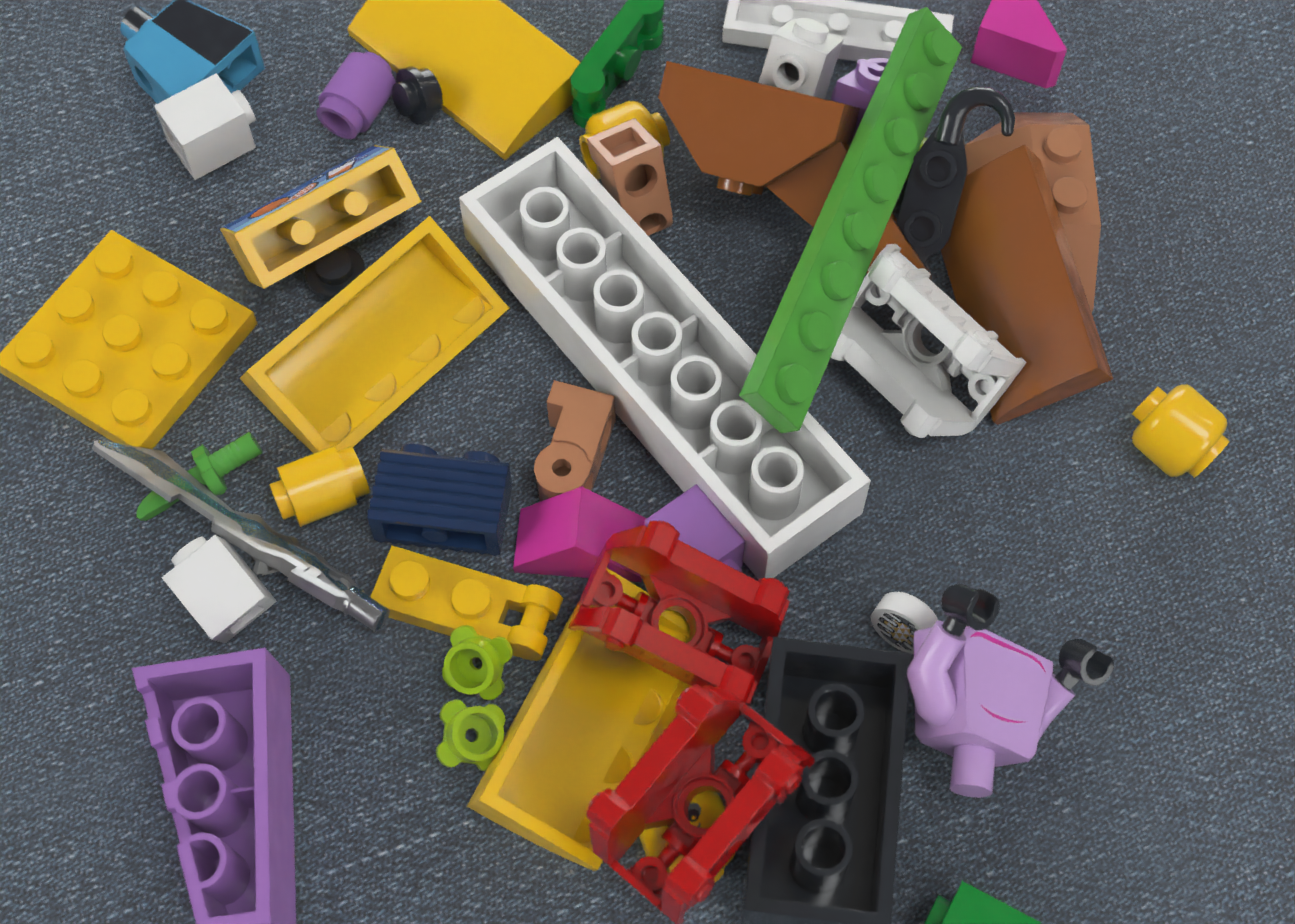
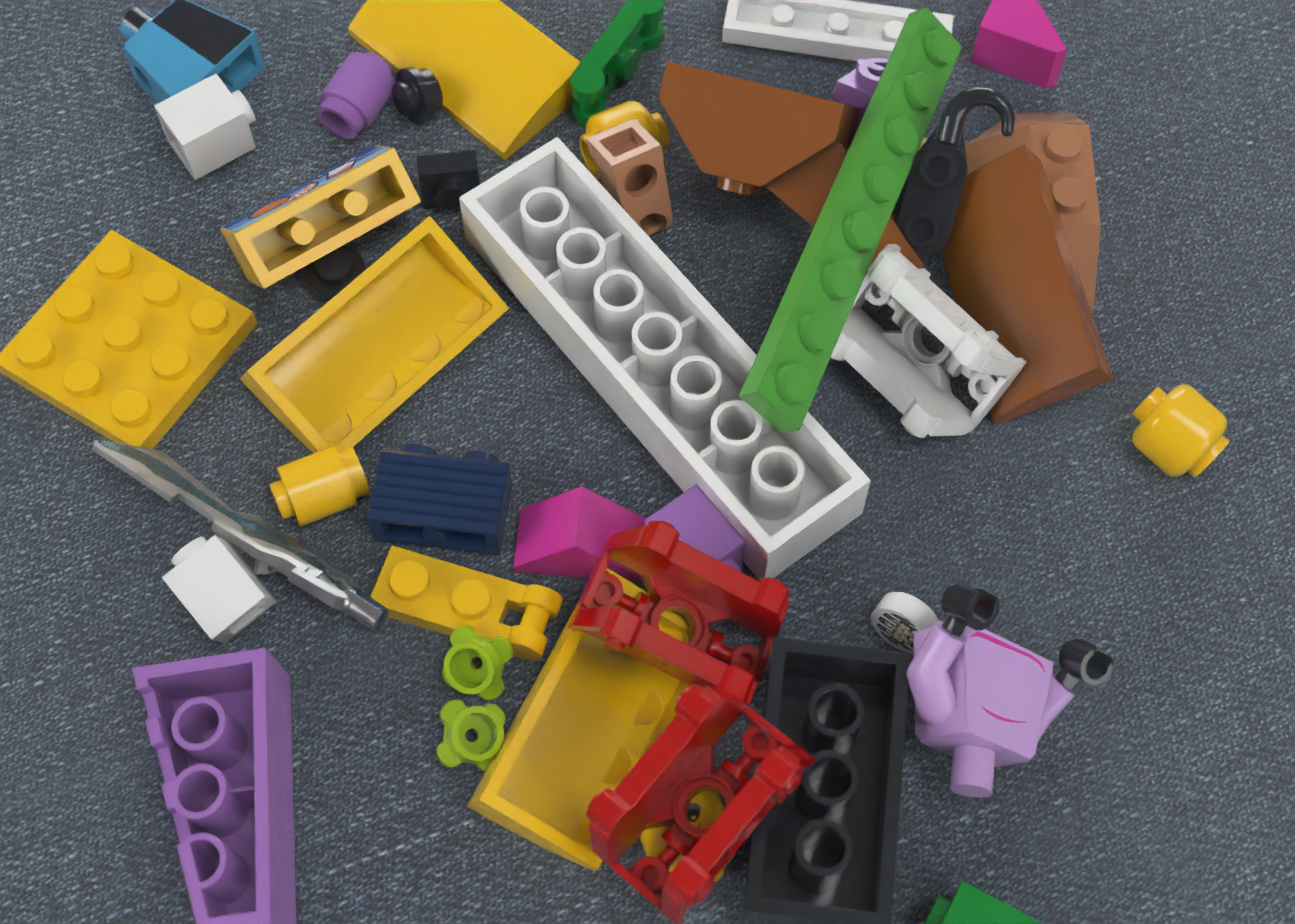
(208, 471): bright green piece -> none
(447, 177): none -> black plate
(579, 442): nougat leg -> none
(801, 58): white brick -> none

